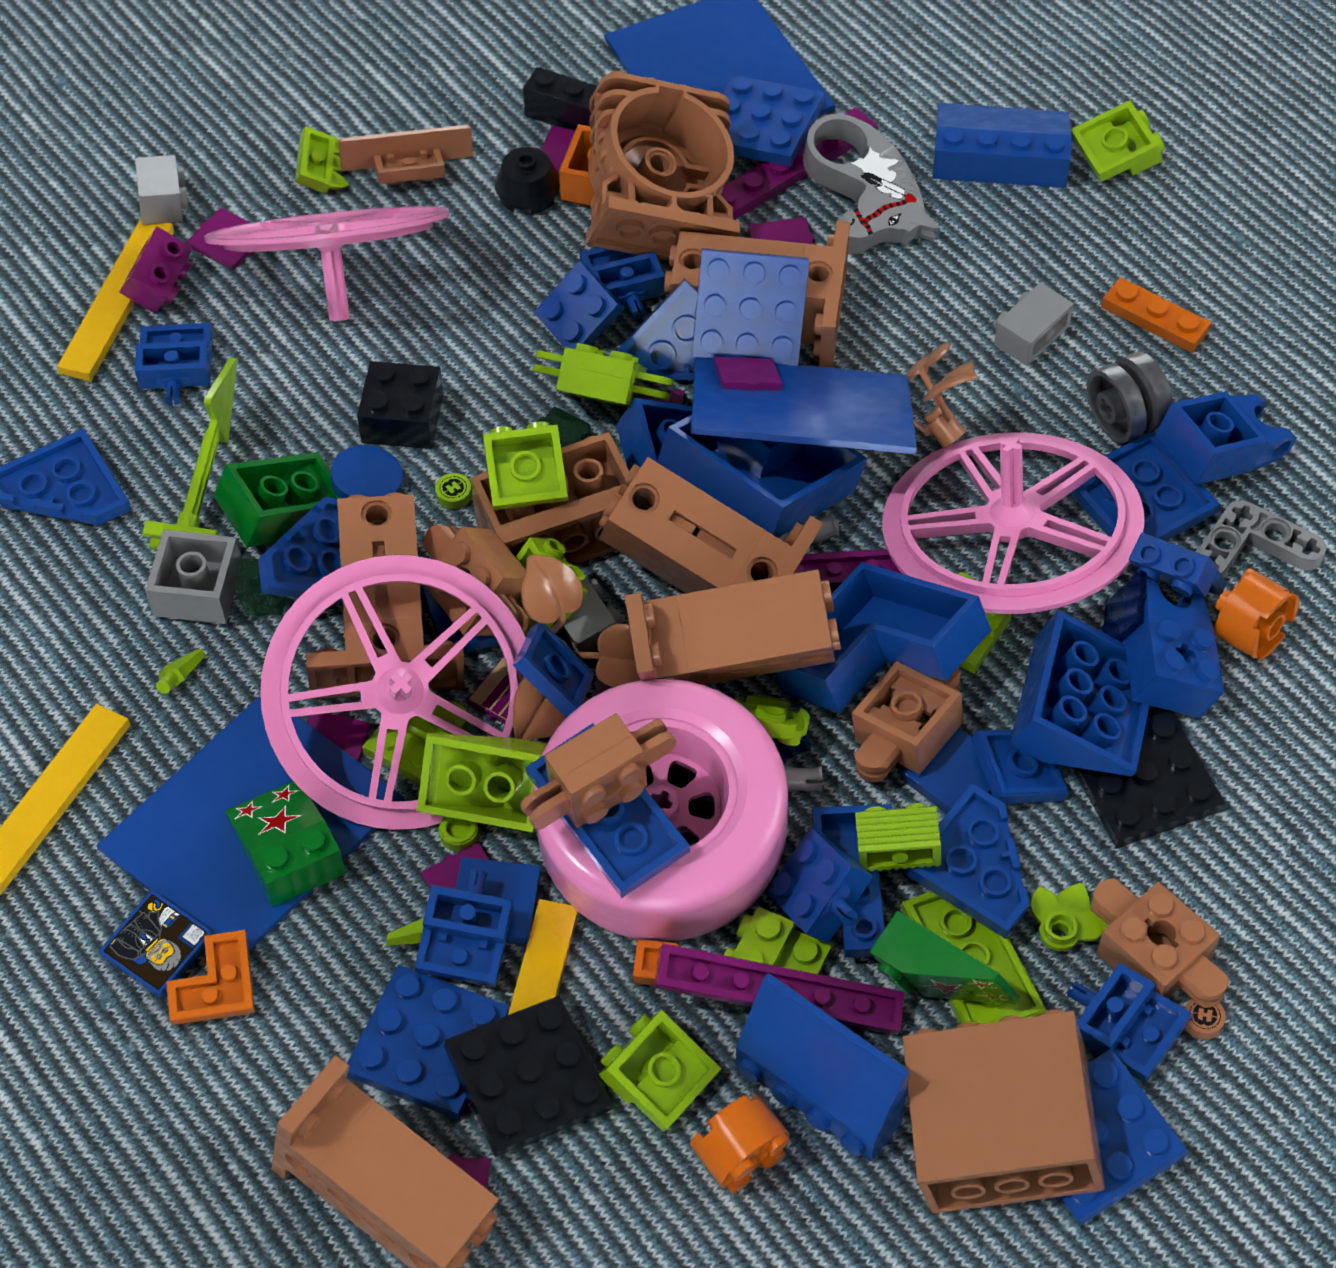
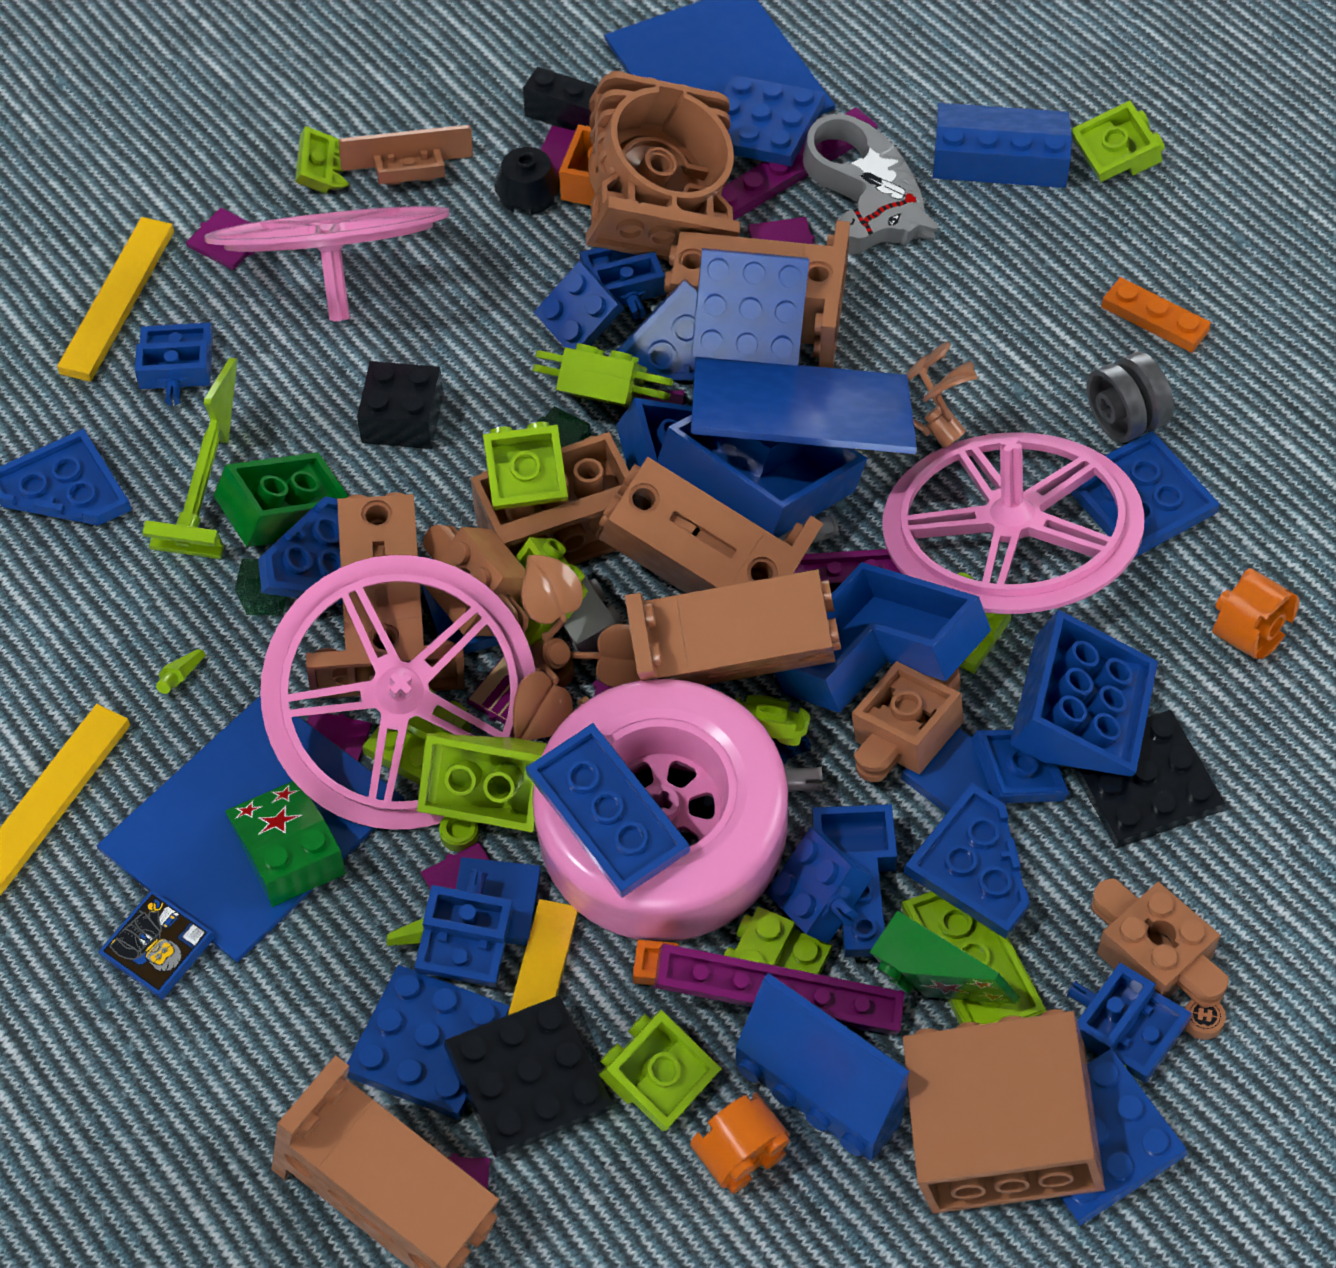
(156, 270): magenta brick -> none
(160, 189): light grey brick -> none
(194, 576): light grey brick -> none
(222, 992): orange plate -> none
(365, 472): blue tile -> none
(453, 491): lime tile -> none
(554, 669): blue tile -> none
(597, 772): nougat brick -> none
(747, 373): magenta piece -> none
(898, 837): lime brick -> none
(1033, 323): light grey brick -> none
(1068, 913): lime plate -> none
(1126, 608): clear blue piece -> none
(1174, 655): blue brick -> none
(1178, 566): blue plate -> none
(1222, 436): blue brick -> none
(1252, 532): light grey beam -> none

